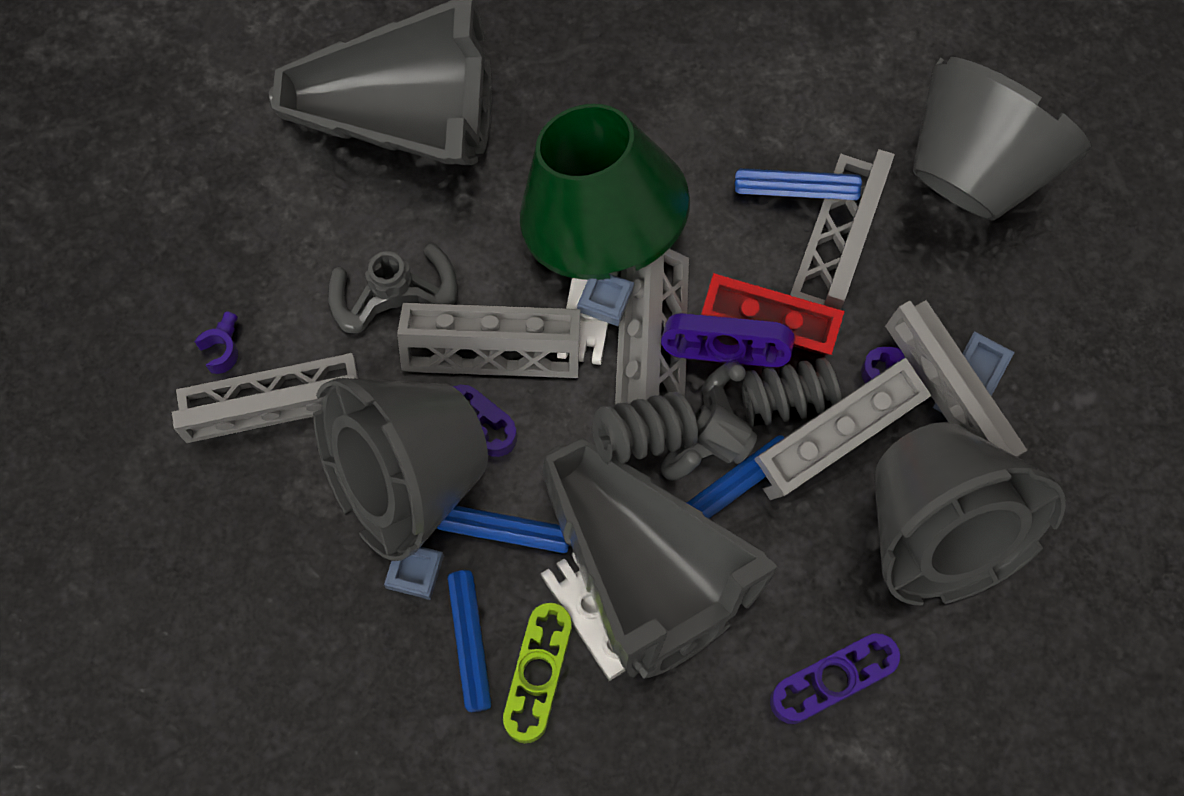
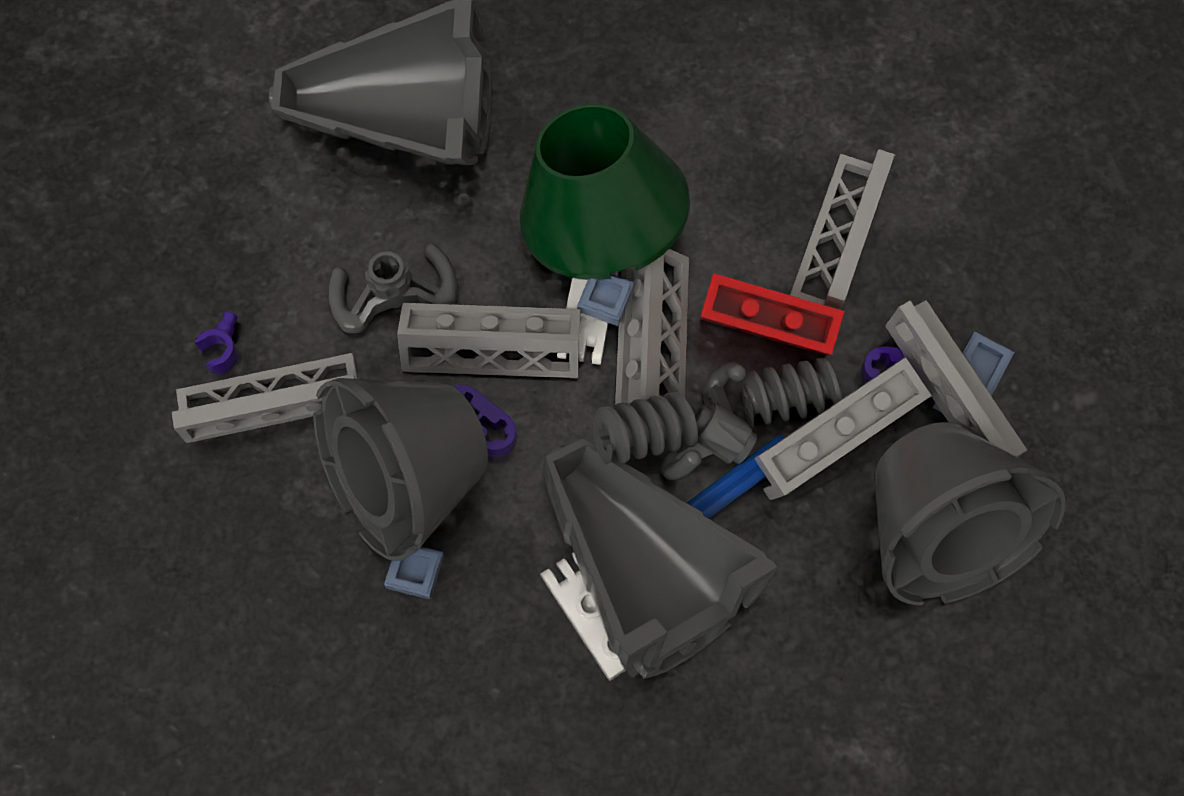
(469, 641): blue axle -> none
(505, 529): blue axle -> none
(535, 635): lime beam -> none
(743, 330): dark purple beam -> none
(798, 184): axle -> none
(859, 651): dark purple beam -> none
(989, 139): dark grey cone -> none

